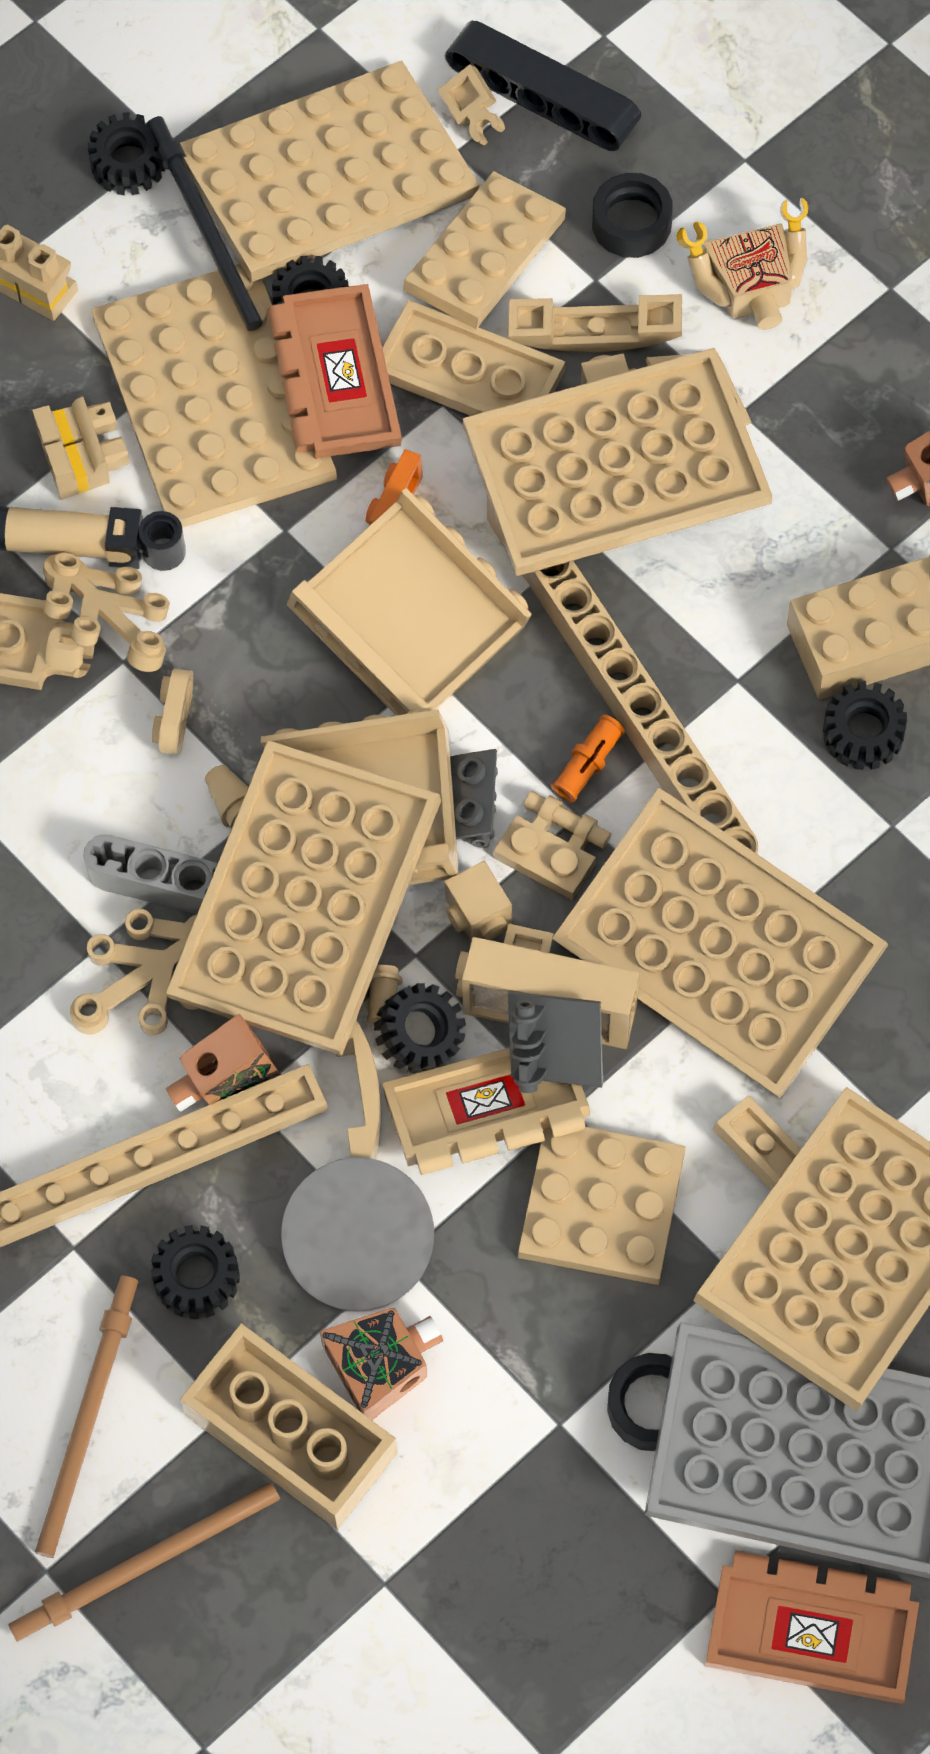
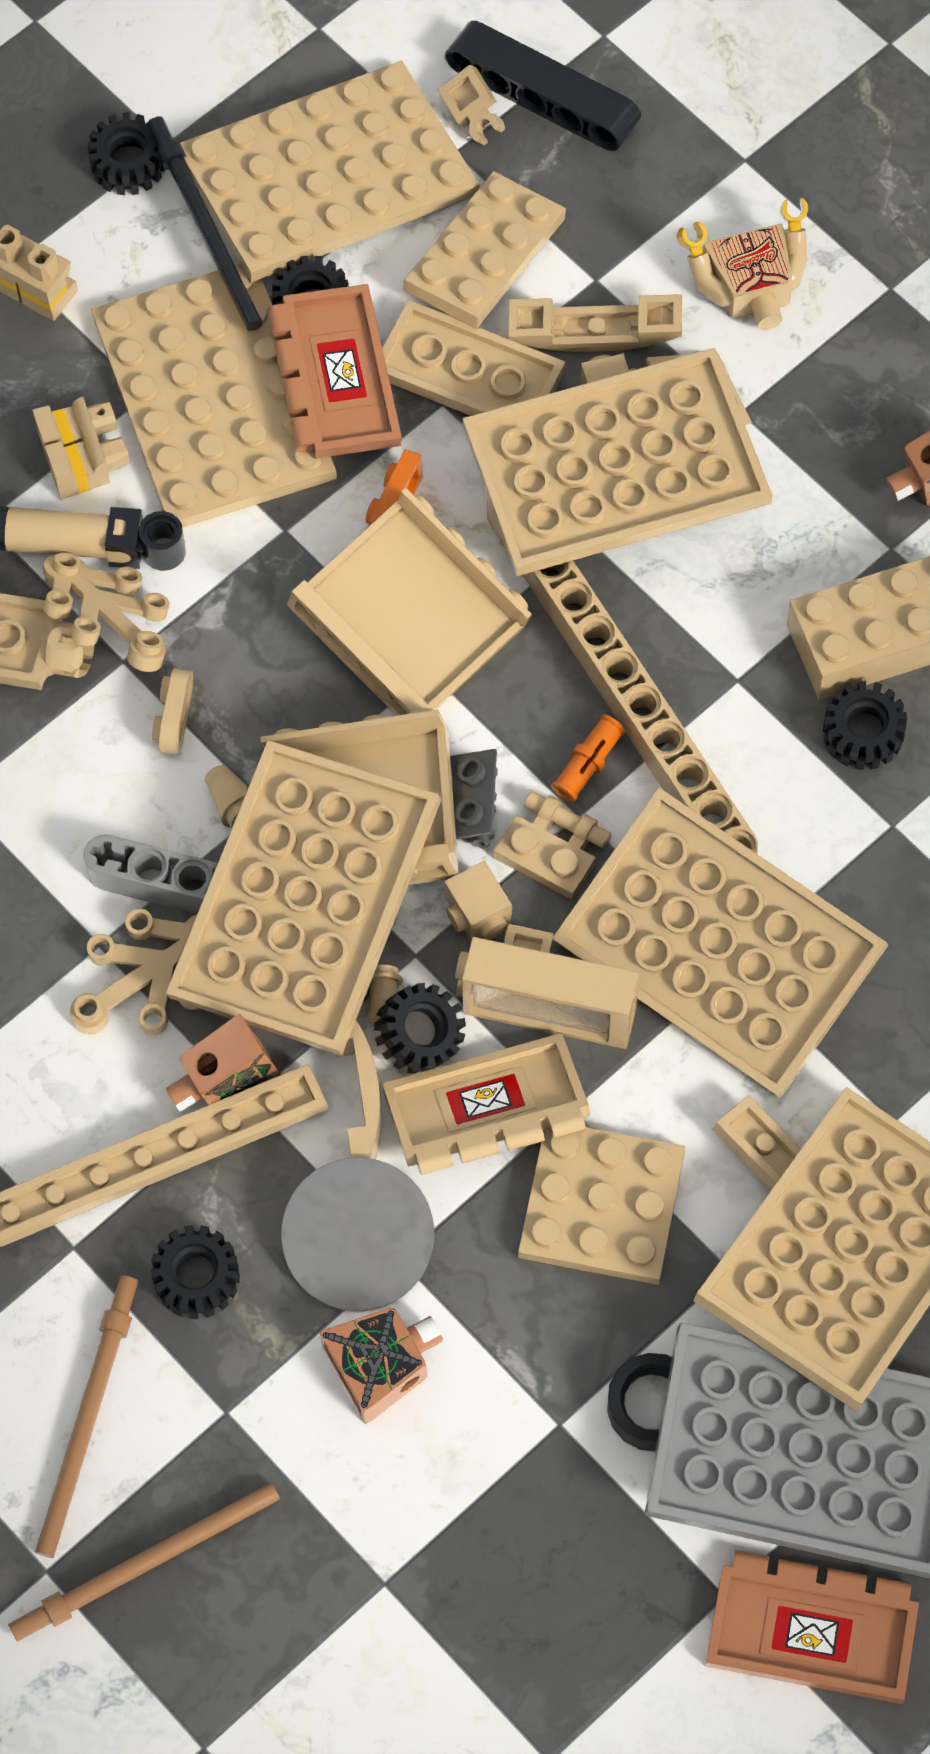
(289, 1426): tan brick -> none
(554, 1040): dark grey hinge -> none
(632, 187): black tyre -> none

